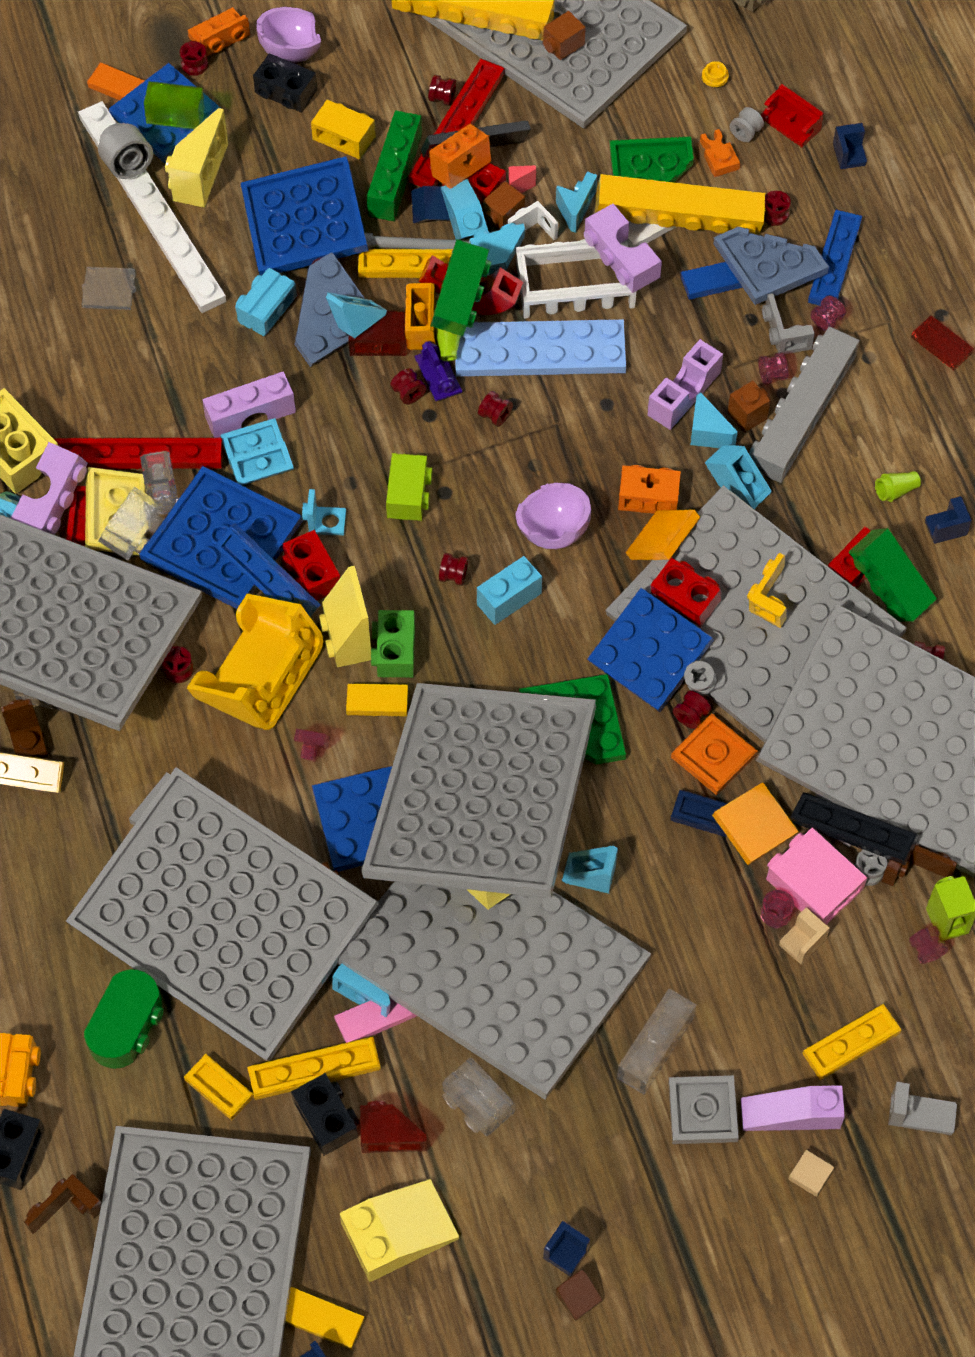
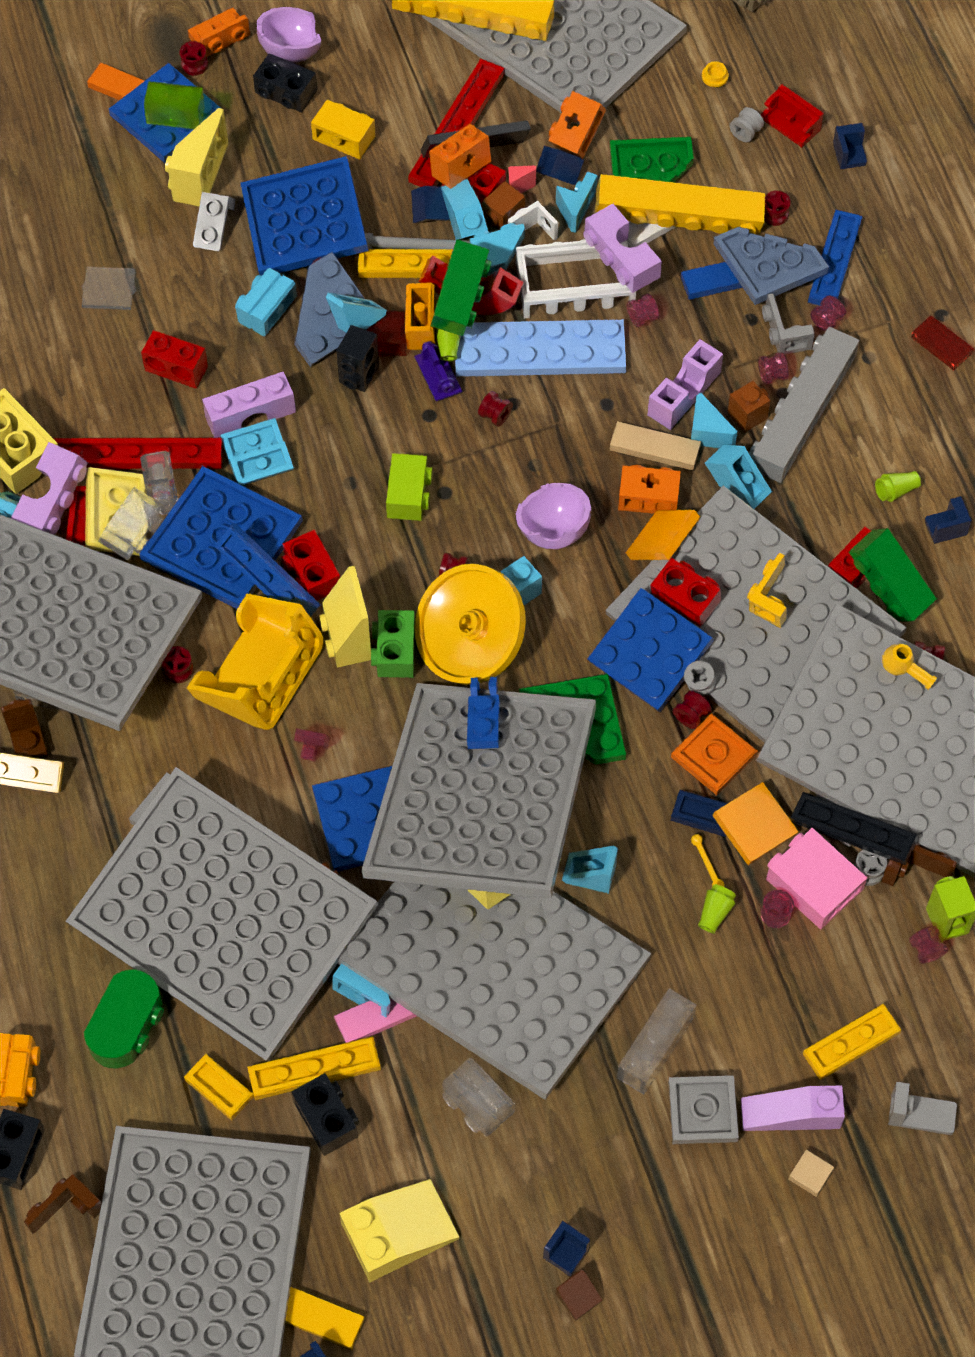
(124, 150): light grey piece -> none
(161, 222): white plate -> none
(174, 359): none -> red brick
(212, 221): none -> bracket
(315, 515): medium azure bracket -> none
(357, 358): none -> black brick
(377, 699): yellow tile -> none
(388, 1130): clear red slope -> none
(394, 166): green brick -> none
(408, 386): dark red wheel -> none
(442, 90): dark red wheel -> none
(470, 624): none -> yellow dish
(483, 716): none -> blue hinge
(559, 165): none -> dark blue panel
(564, 35): dark orange brick -> none
(576, 139): none -> orange brick
(642, 310): none -> clear pink wheel
(655, 445): none -> tan tile
(697, 841): none -> yellow hinge
(716, 907): none -> lime cone
(719, 156): orange plate -> none
(805, 936): tan panel -> none
(898, 666): none -> yellow bar

